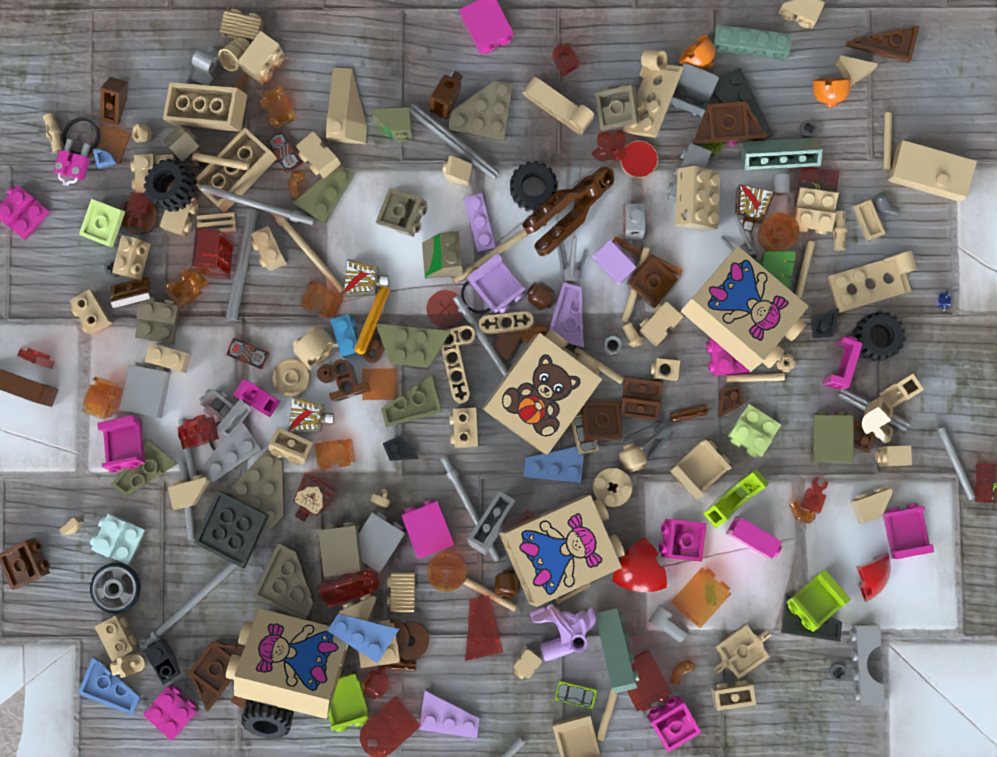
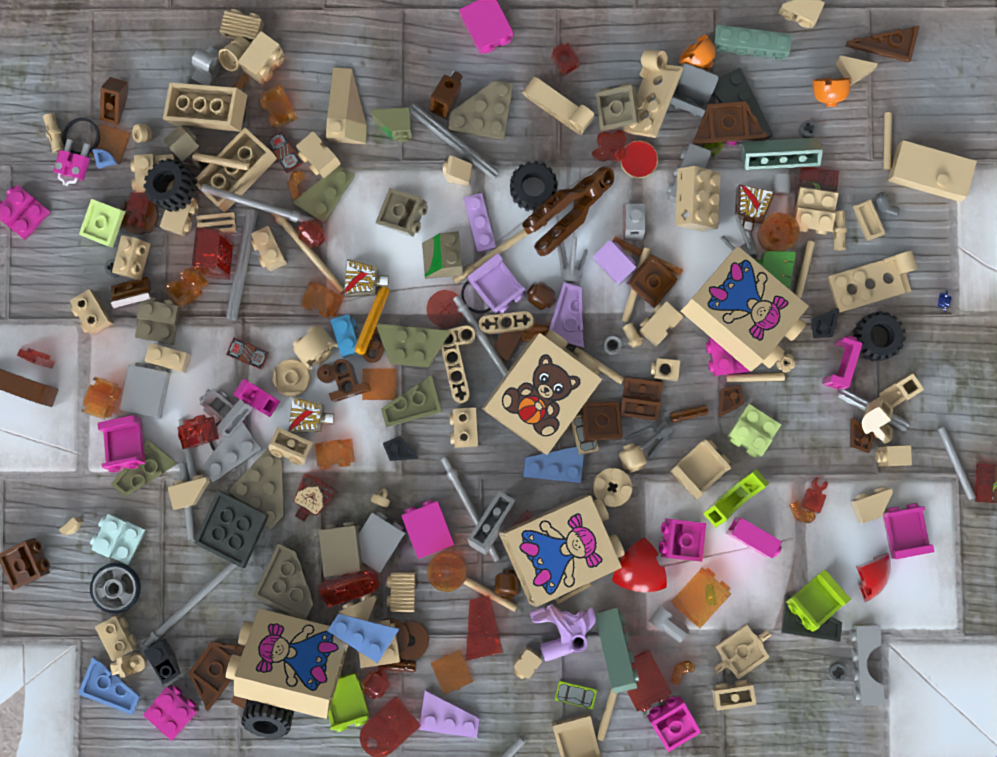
(311, 233): none -> clear red head
(451, 672): none -> clear orange piece
(832, 437): olive panel -> none

